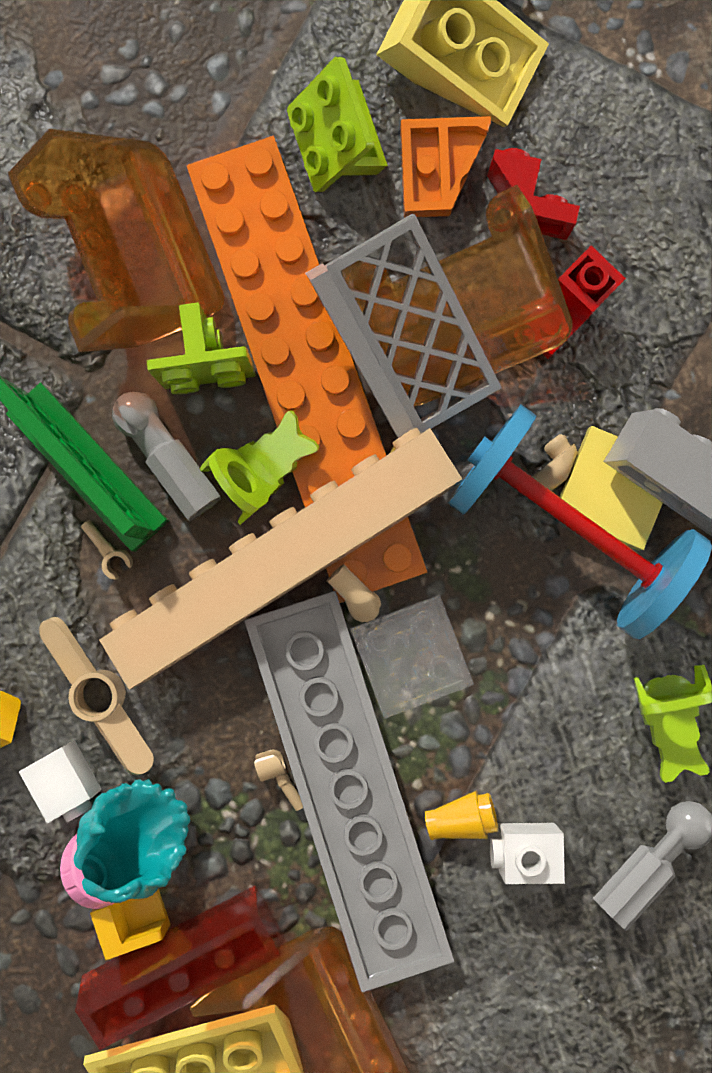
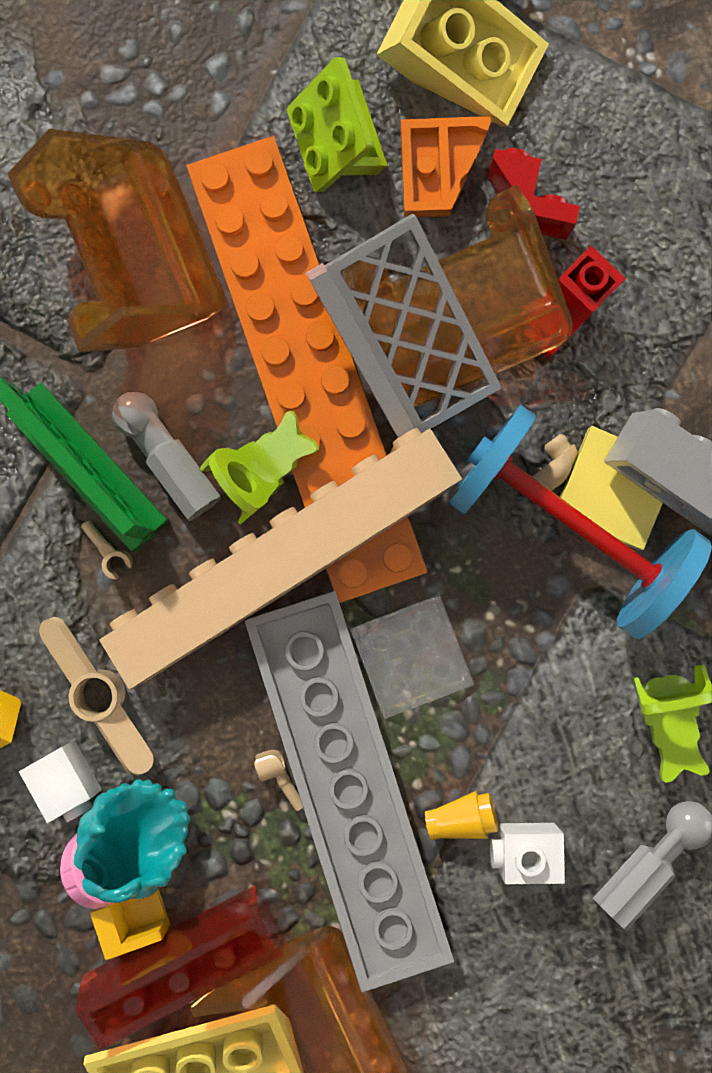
(204, 357): lime bracket -> none
(361, 602): tan arm -> none

